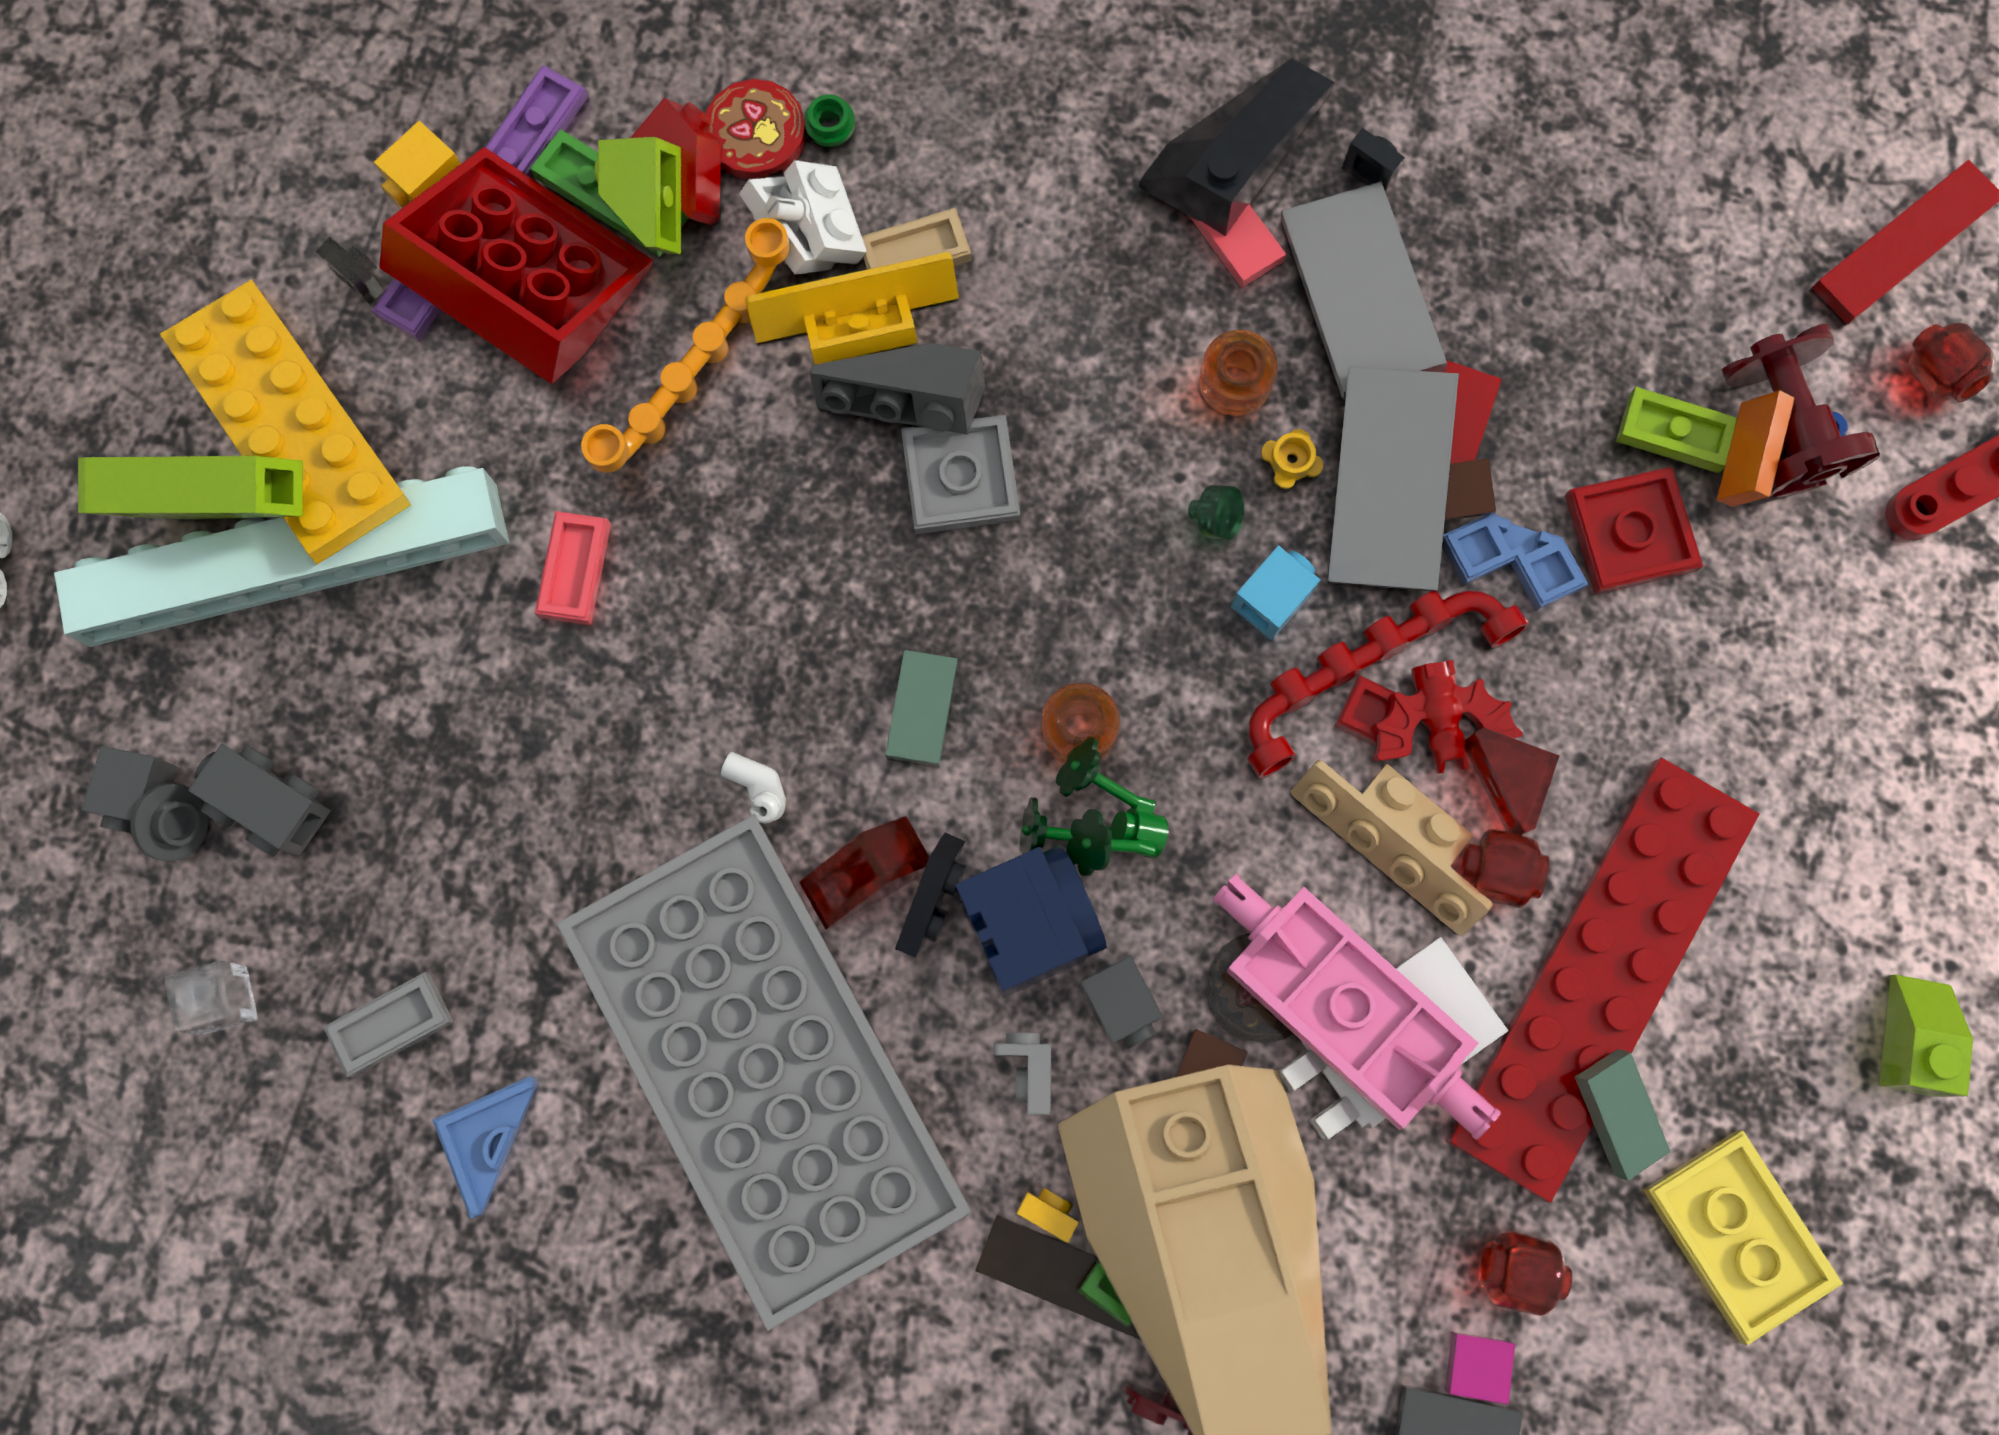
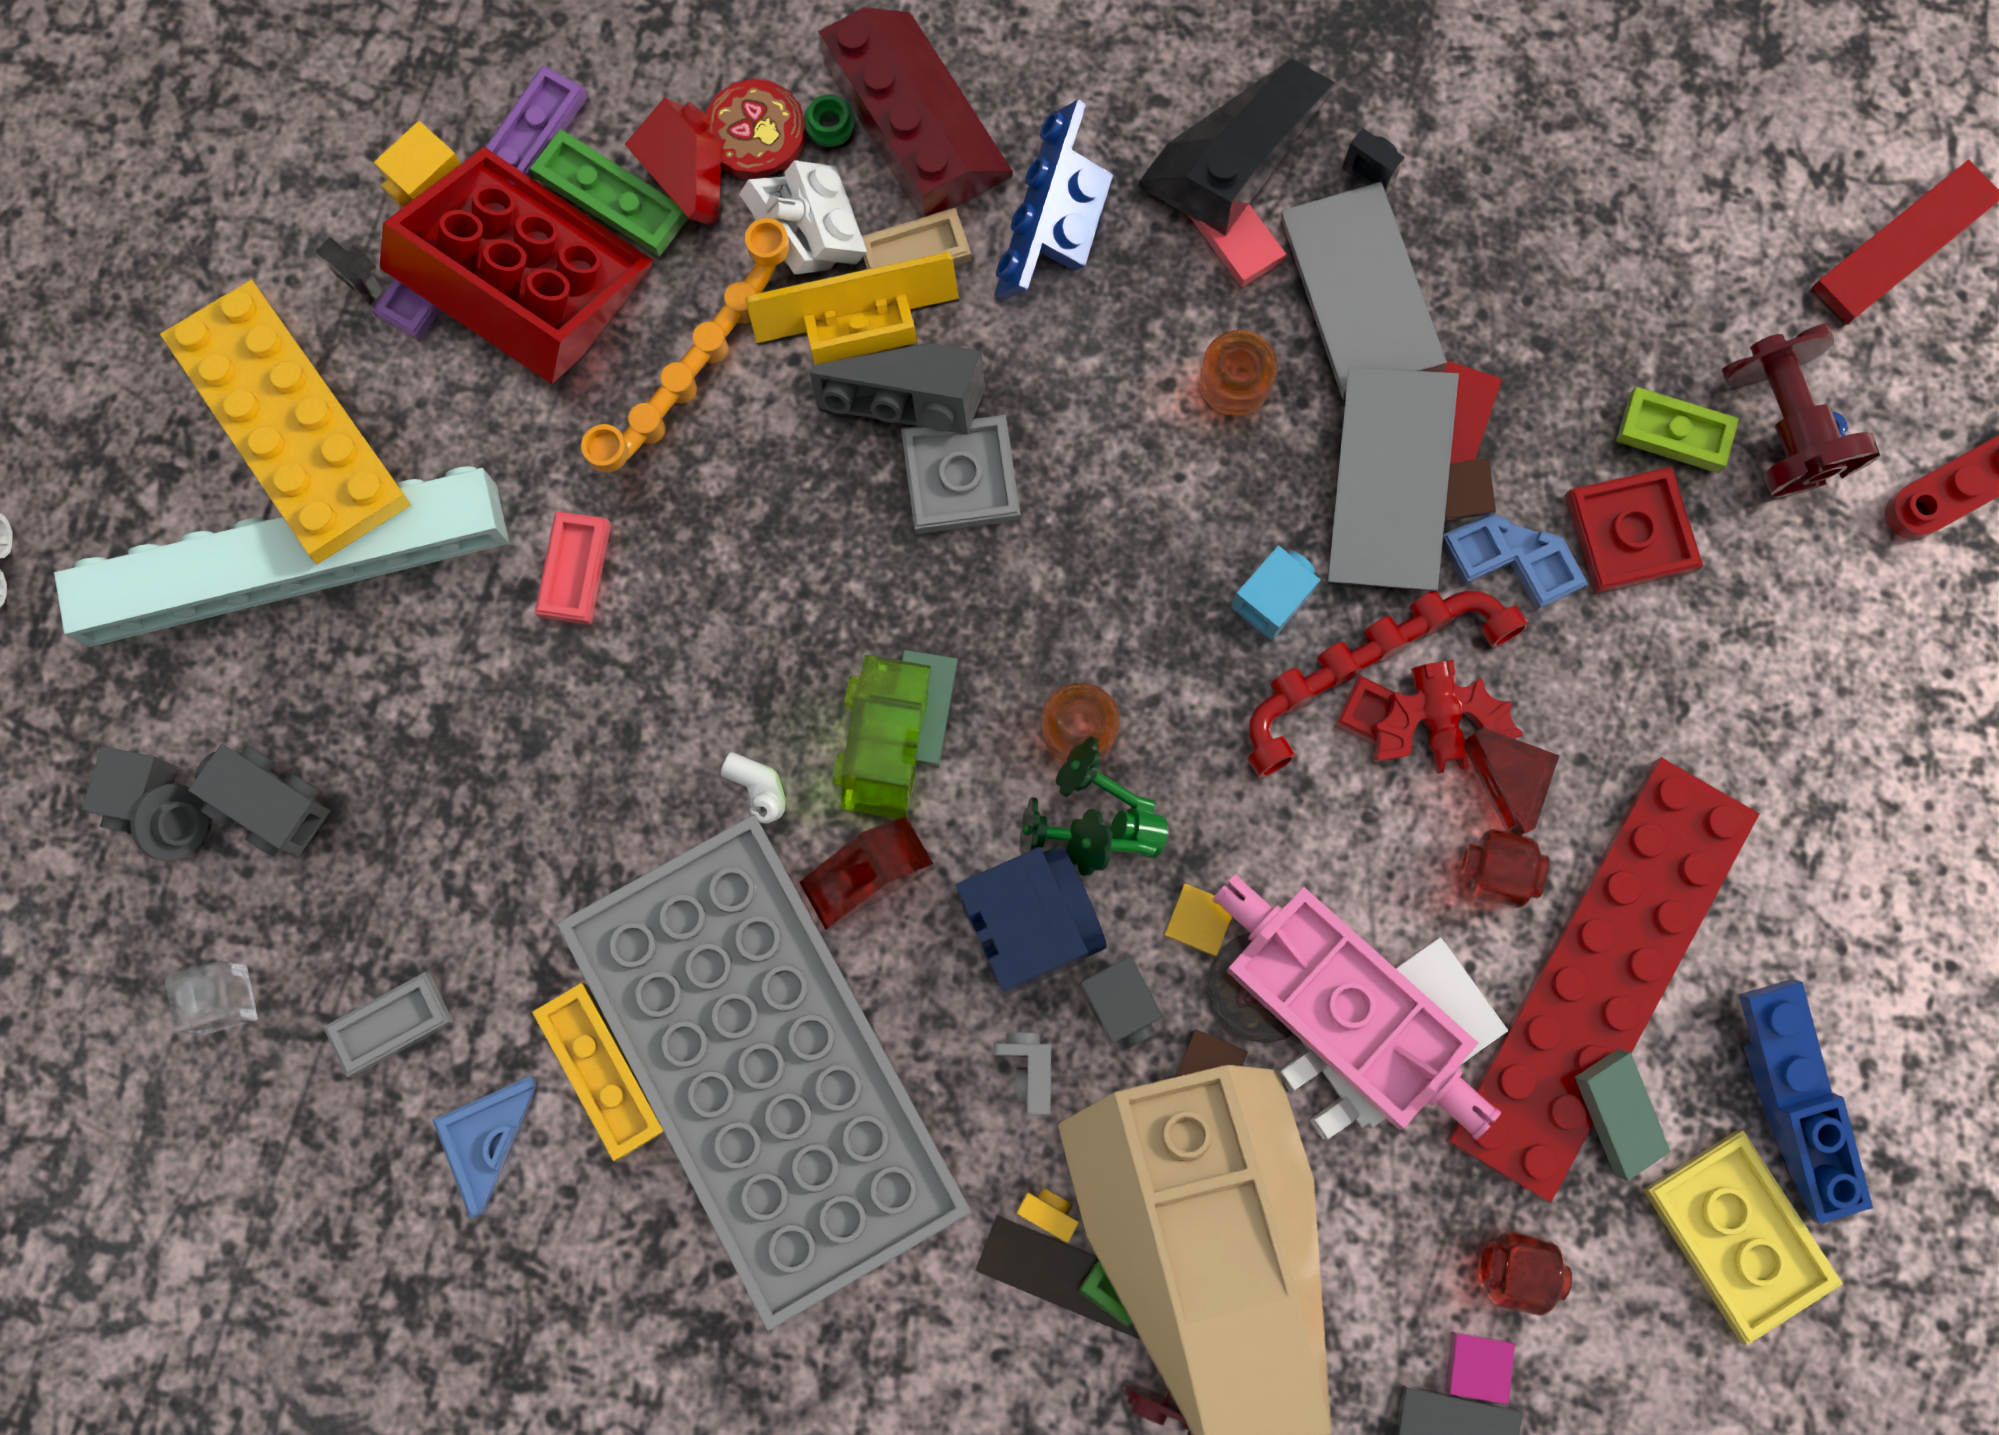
(191, 487): lime slope -> none
(598, 1071): none -> yellow plate
(643, 188): lime slope -> none
(883, 736): none -> clear neon green brick
(912, 109): none -> dark red slope
(925, 916): black plate -> none
(1058, 208): none -> bracket
(1198, 921): none -> yellow tile
(1218, 512): clear green tile -> none
(1297, 444): yellow plate -> none
(1401, 836): tan bracket -> none
(1755, 449): orange tile -> none
(1799, 1104): none -> blue slope
(1925, 1040): lime slope -> none
(1951, 362): clear red head -> none

